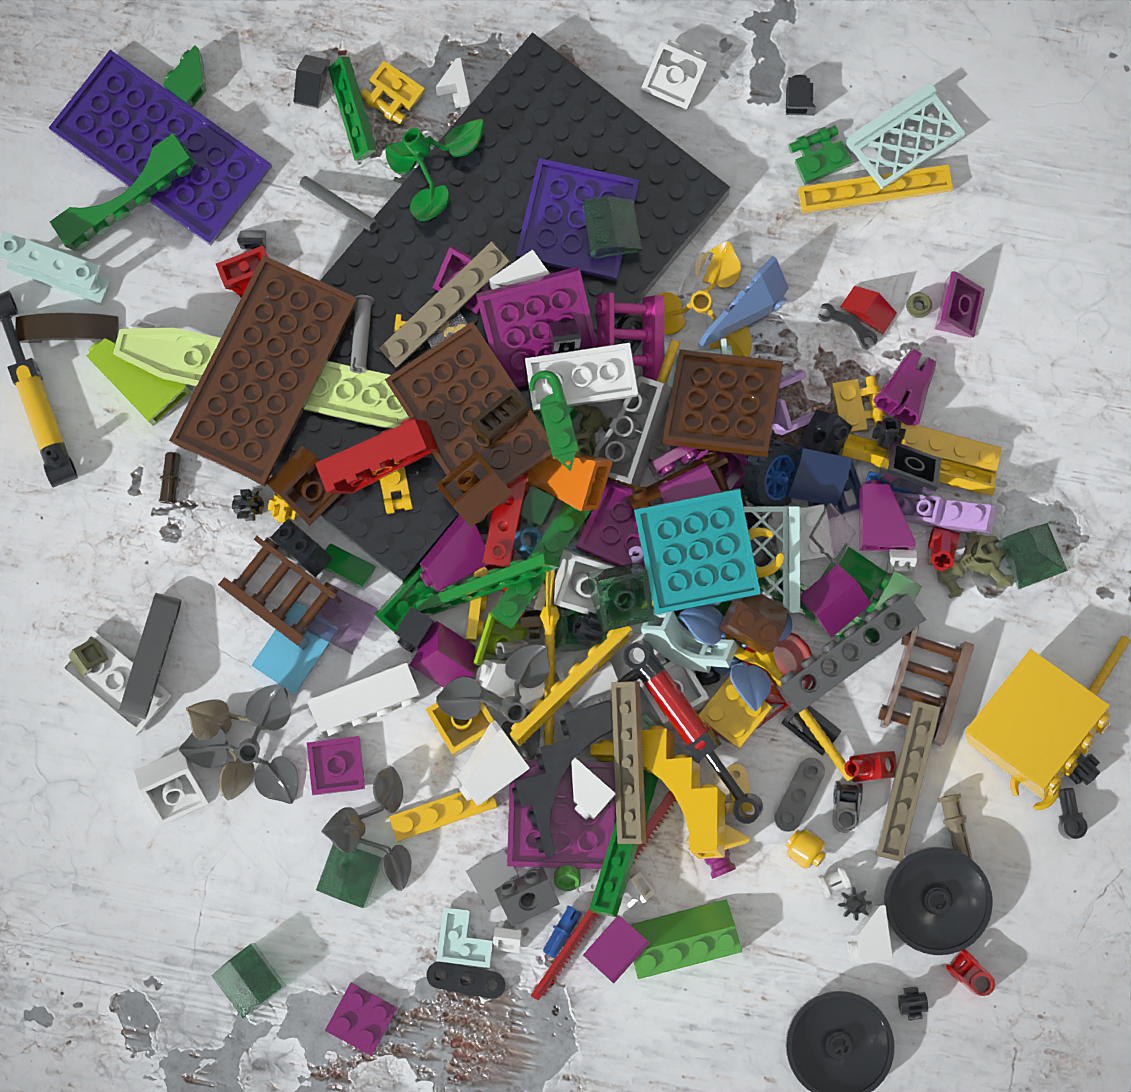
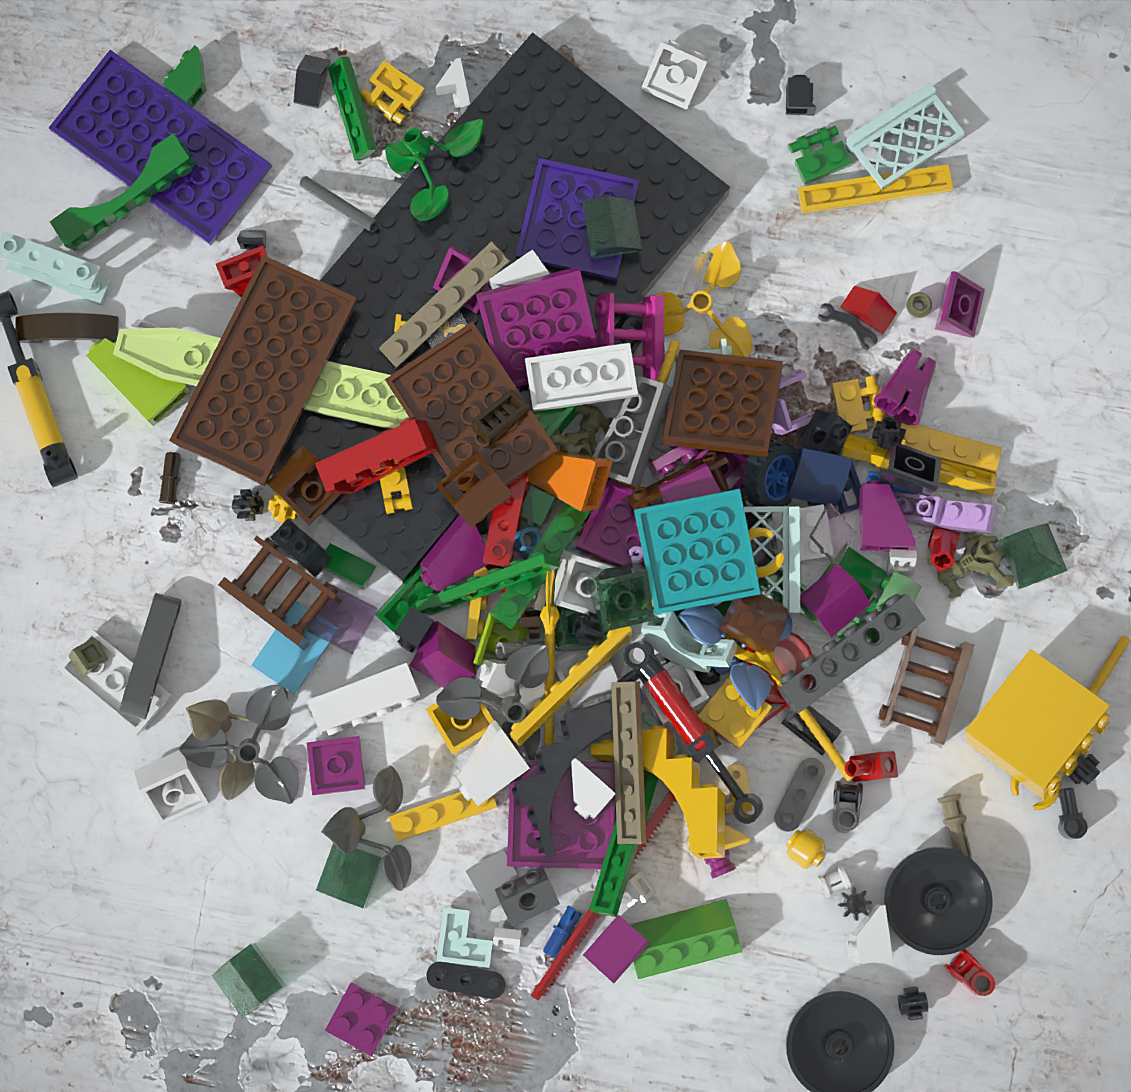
(361, 333): light grey pin -> none
(557, 420): green plate -> none
(564, 336): slope -> none
(567, 878): bright green tile -> none
(754, 303): medium blue wedge -> none
(907, 781): dark tan plate -> none

